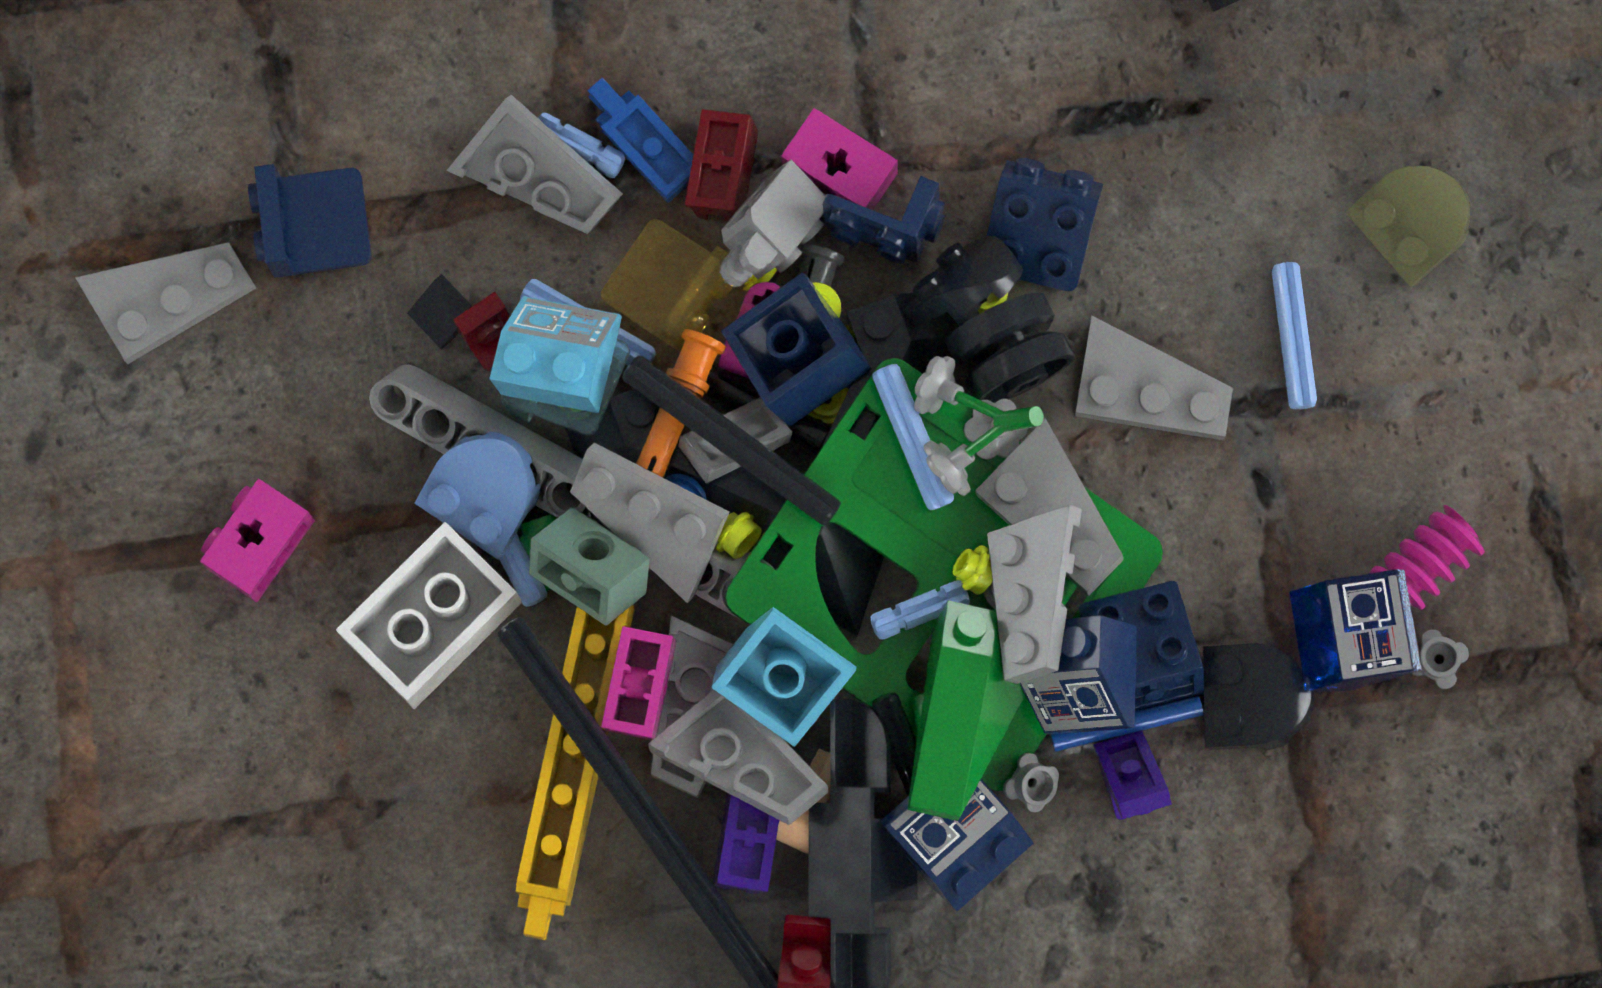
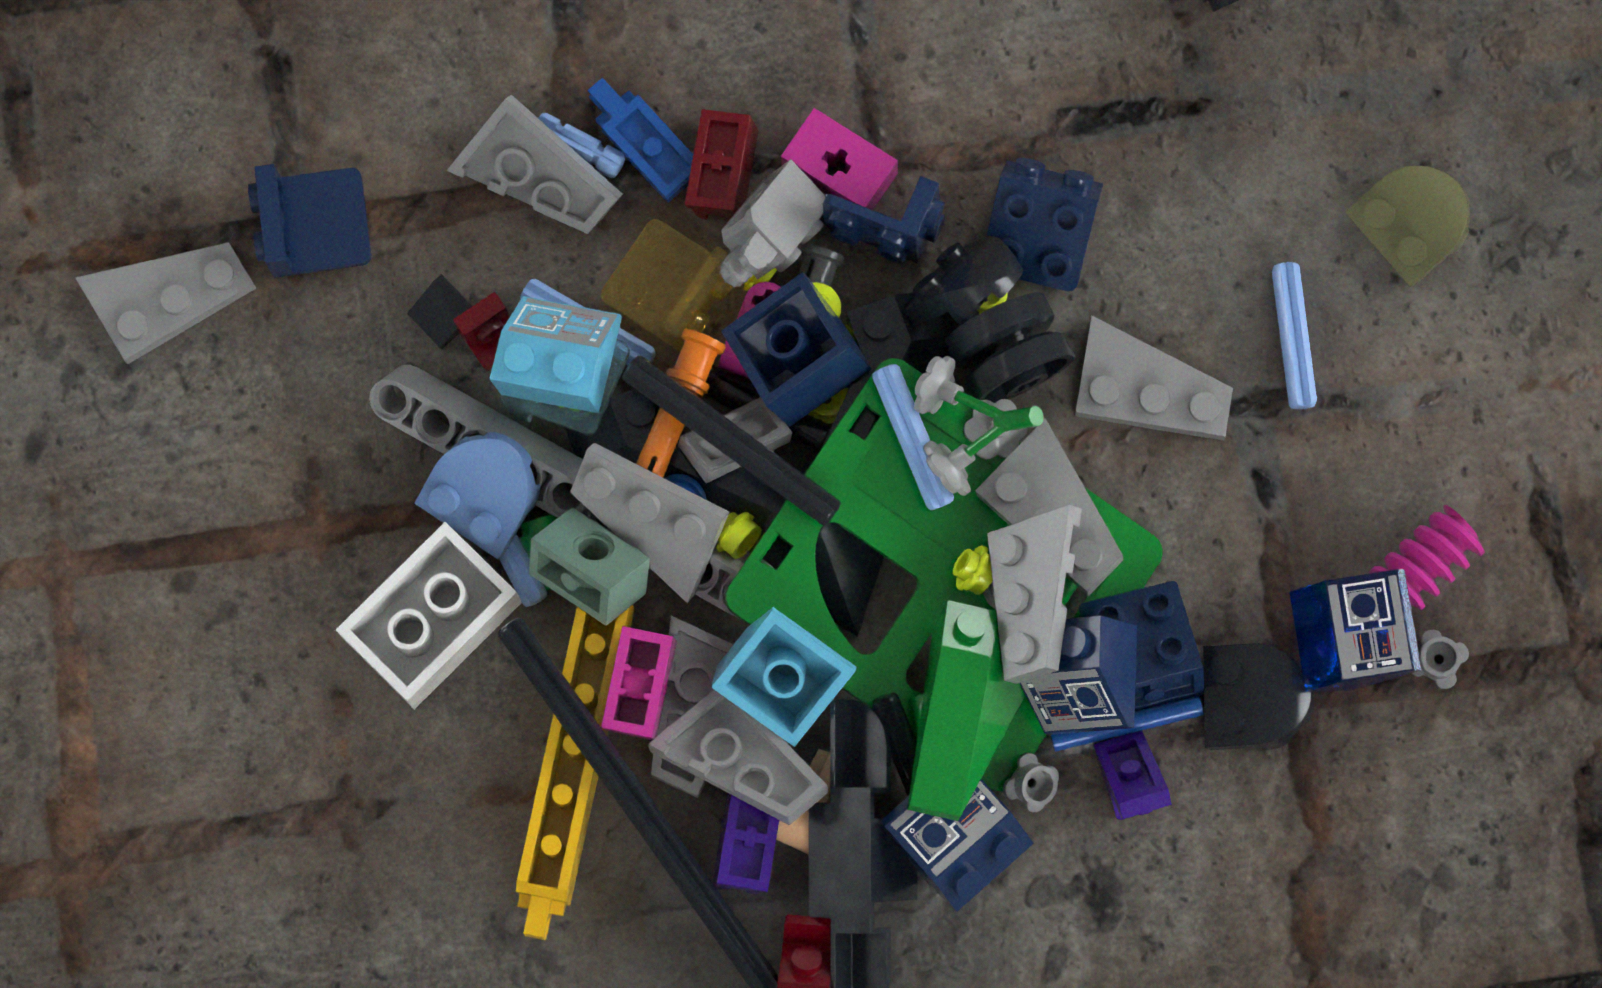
(253, 566): dark pink brick -> none
(917, 610): light blue axle -> none

